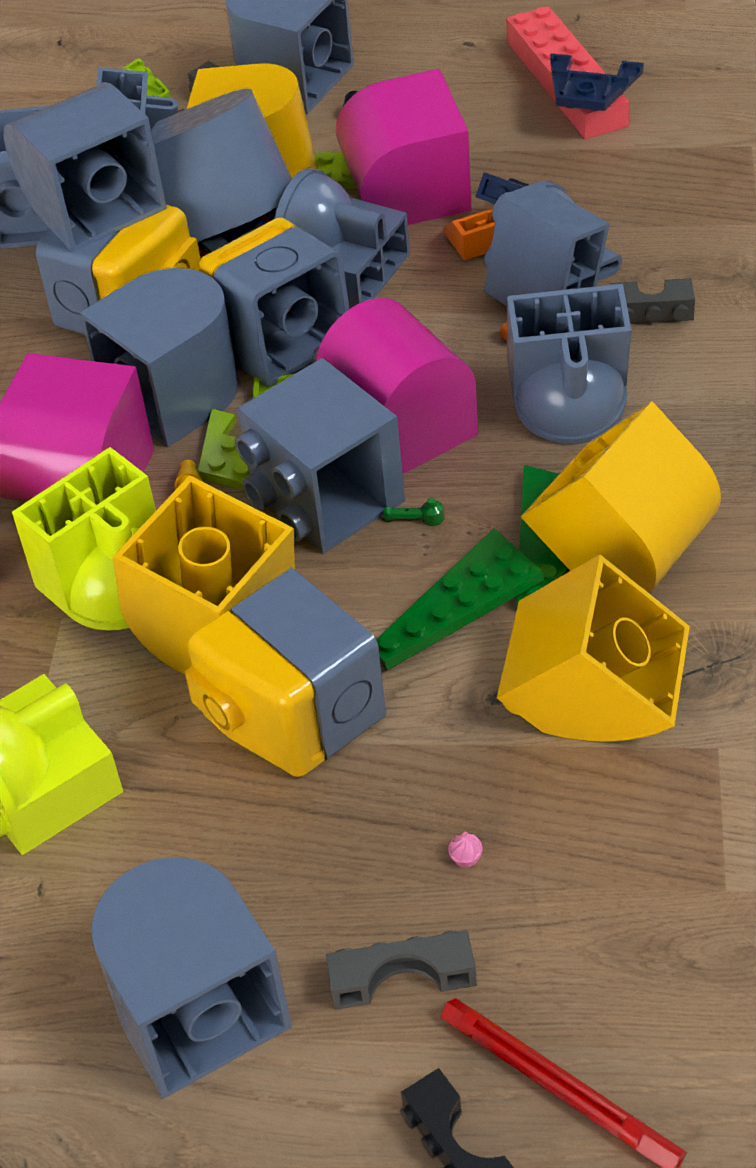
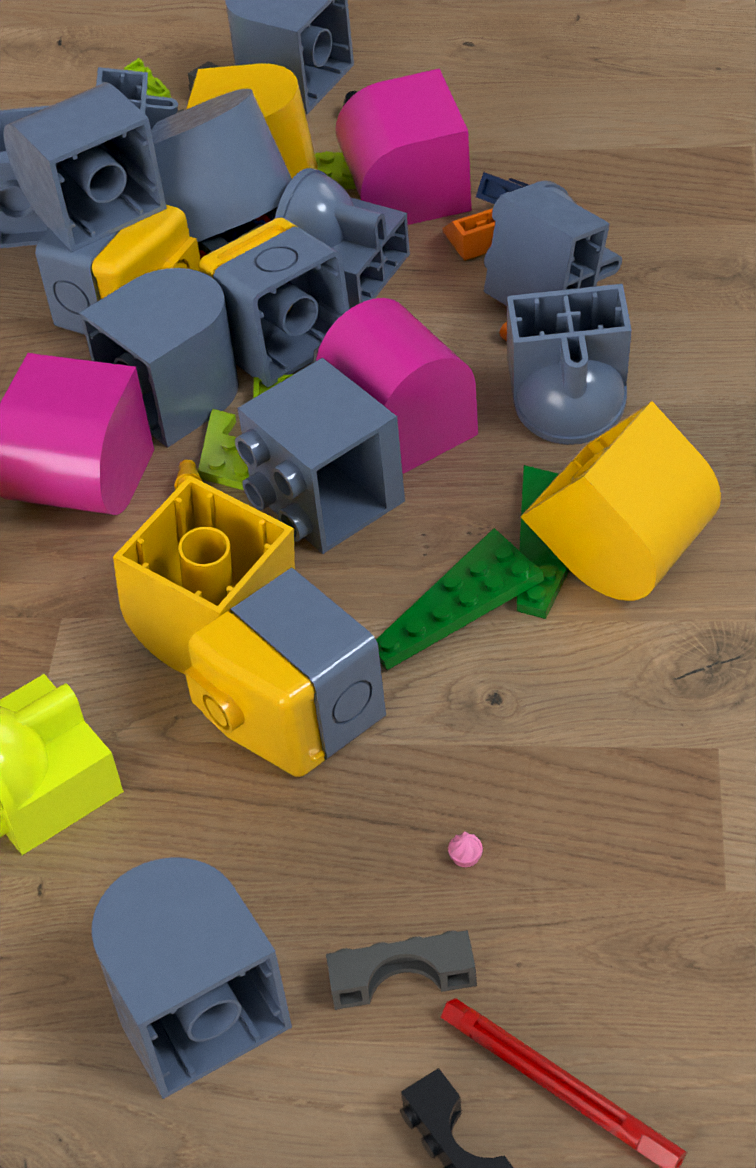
(78, 529): neon yellow piece -> none
(430, 512): green piece -> none
(538, 35): coral brick -> none
(590, 89): dark blue wing -> none
(594, 658): yellow brick -> none
(671, 304): dark grey arch -> none

